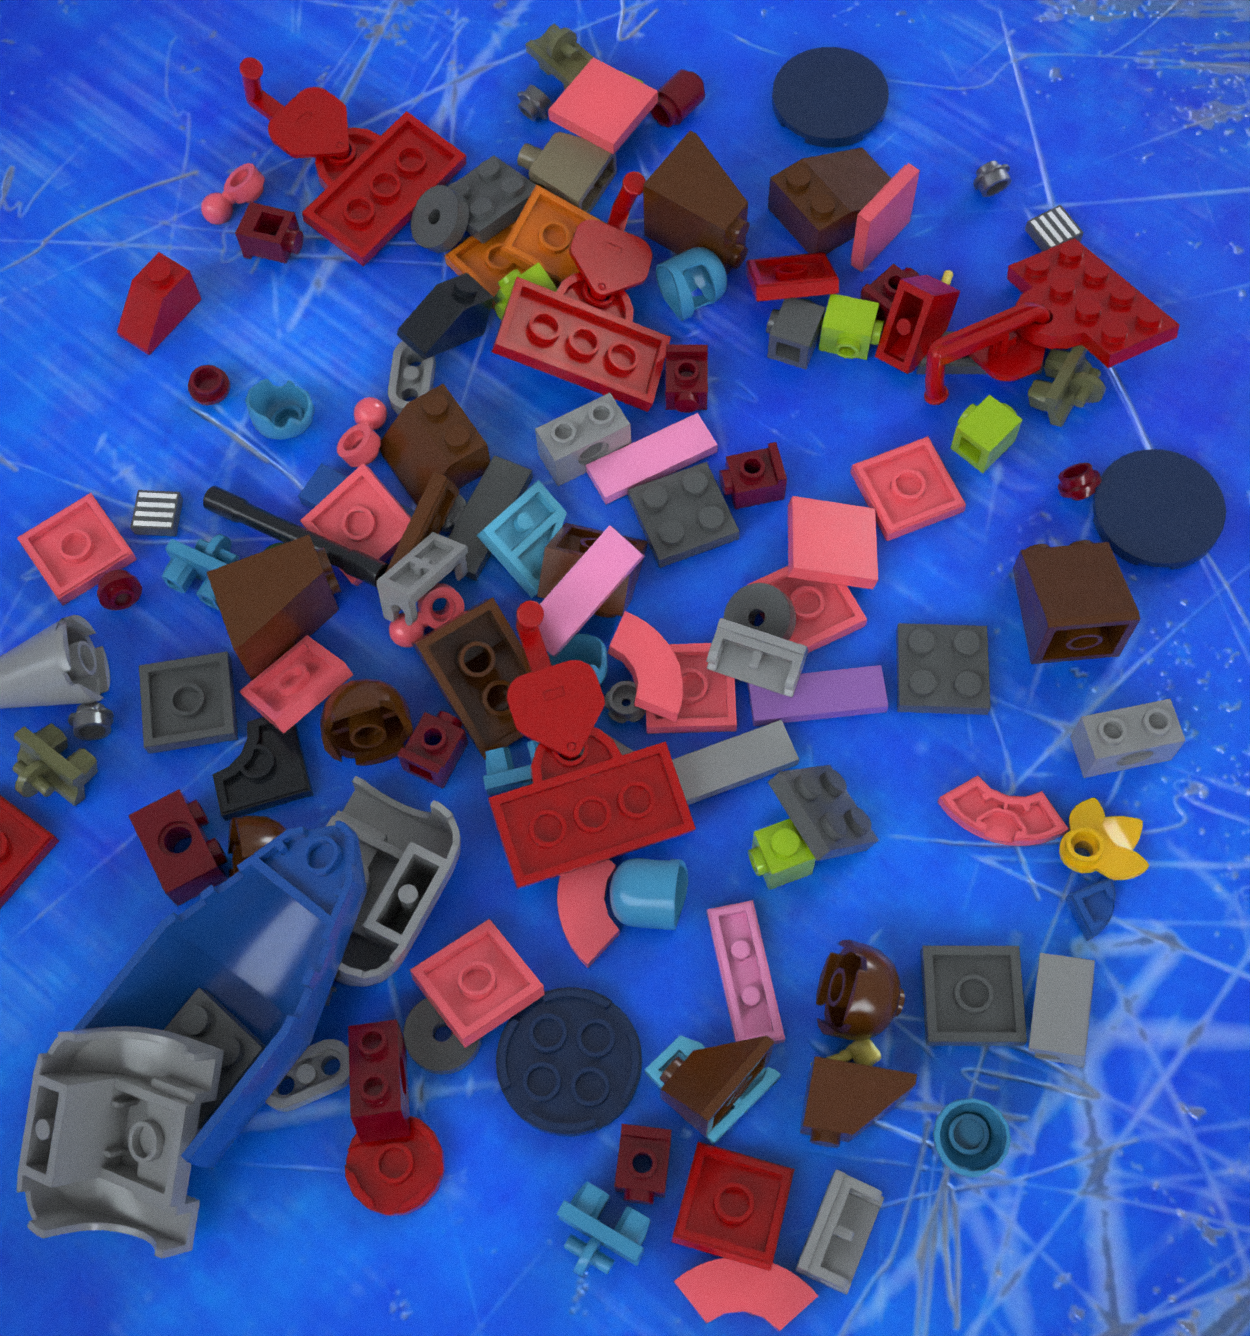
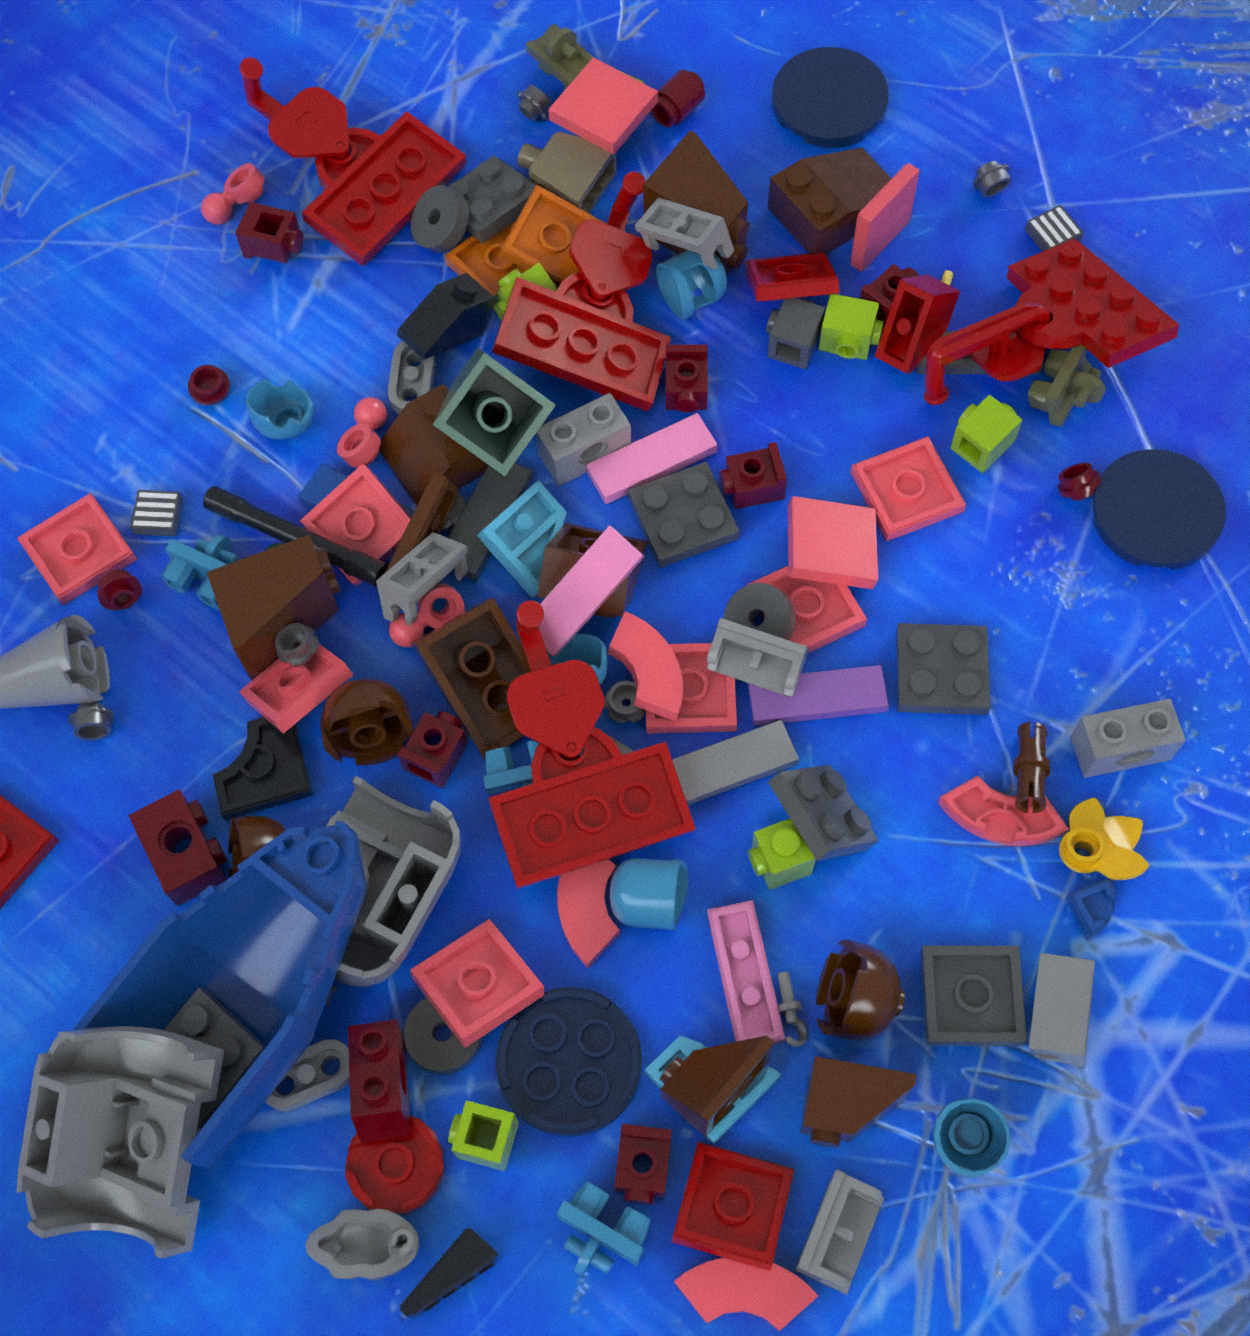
(45, 770): olive hips -> none
(157, 303): red slope -> none
(188, 702): dark grey plate -> none
(288, 642): none -> flat silver plate
(364, 1244): none -> light grey arm
(457, 1267): none -> black slope
(483, 1135): none -> lime brick
(492, 412): none -> sand green slope
(686, 229): none -> light grey hinge
(789, 1008): none -> light grey hand
(861, 1052): light yellow hand -> none
(1031, 767): none -> reddish brown pin
(1073, 602): reddish brown slope -> none

